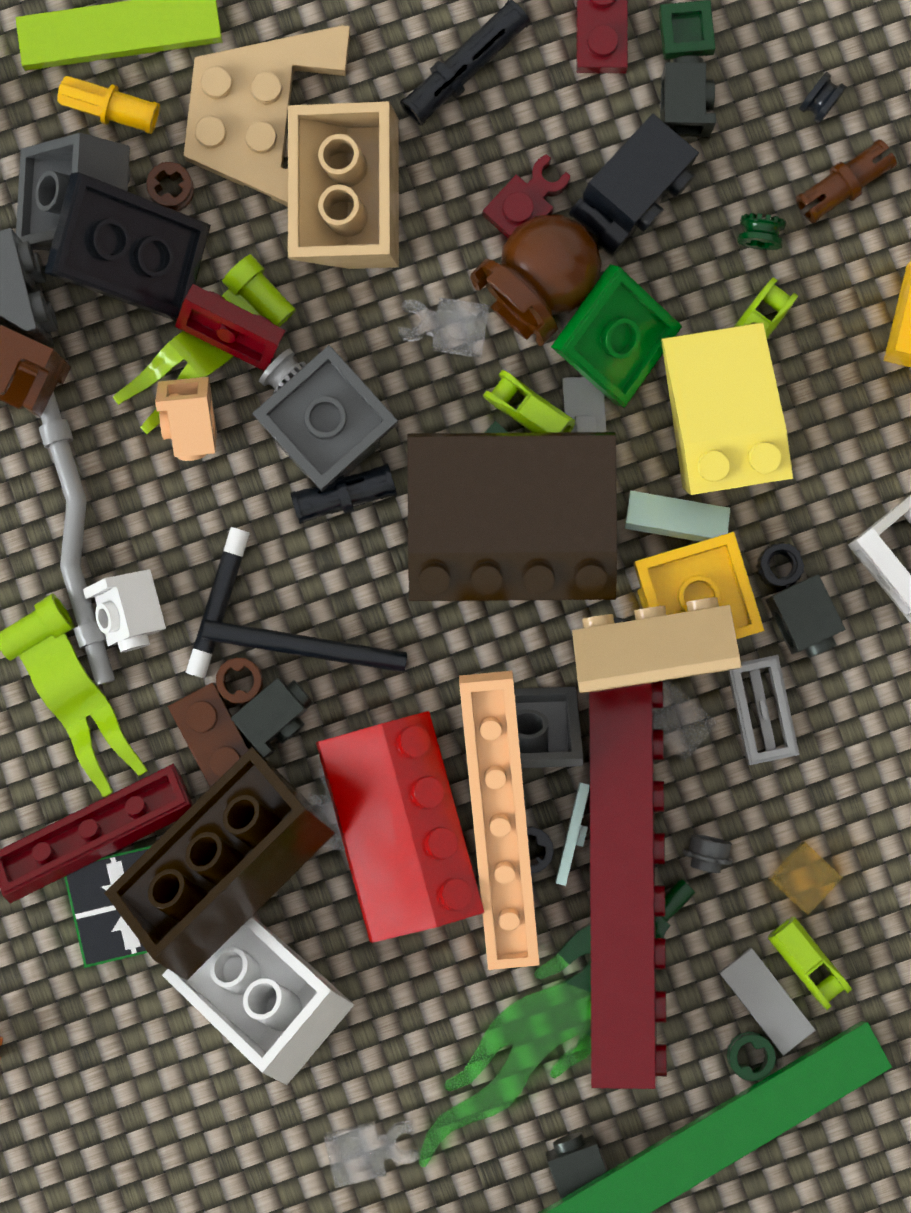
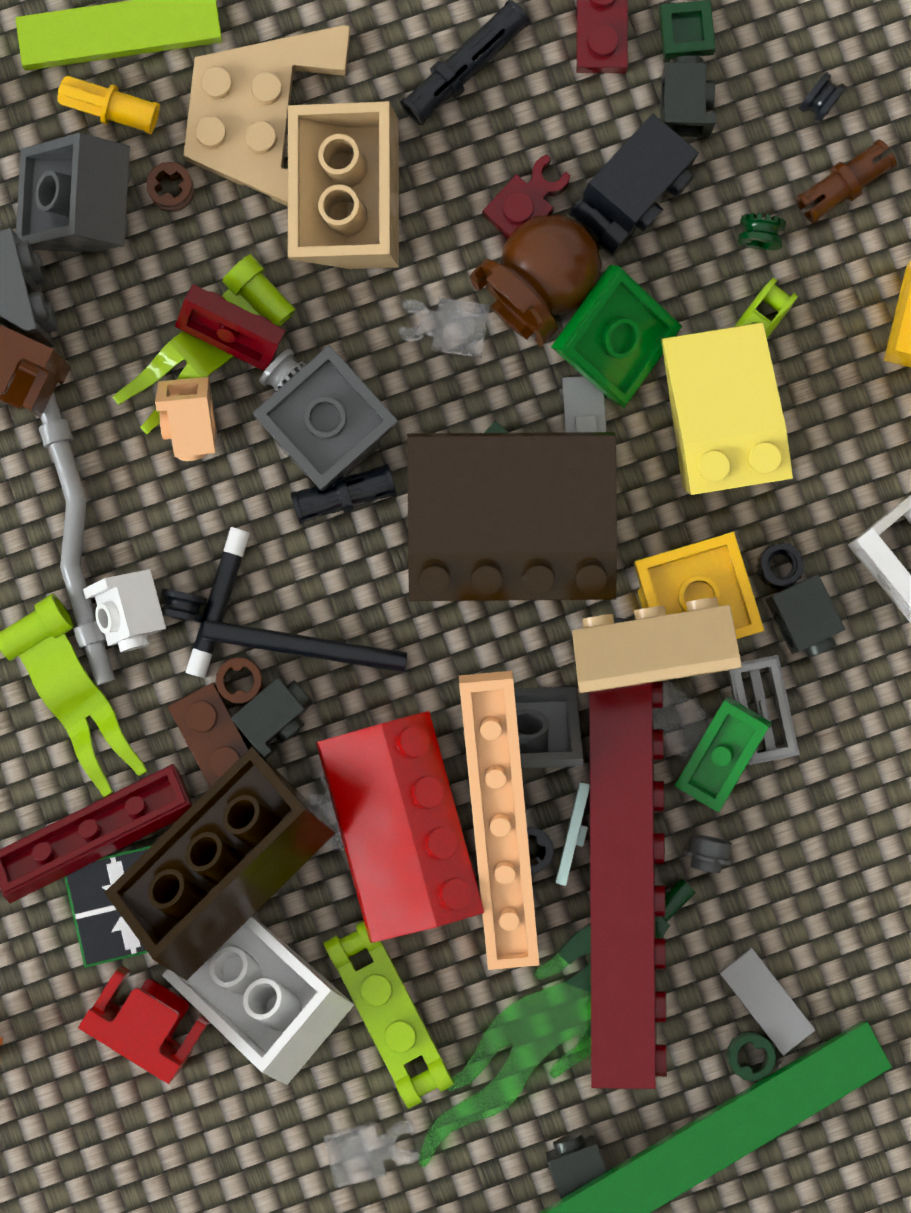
(126, 246): black tile -> none
(143, 1025): none -> red panel
(182, 605): none -> black bush
(389, 1015): none -> lime plate
(533, 412): lime bar -> none
(675, 517): light aqua piece -> none
(723, 754): none -> green plate
(805, 878): clear yellow tile -> none
(805, 957): lime bar -> none

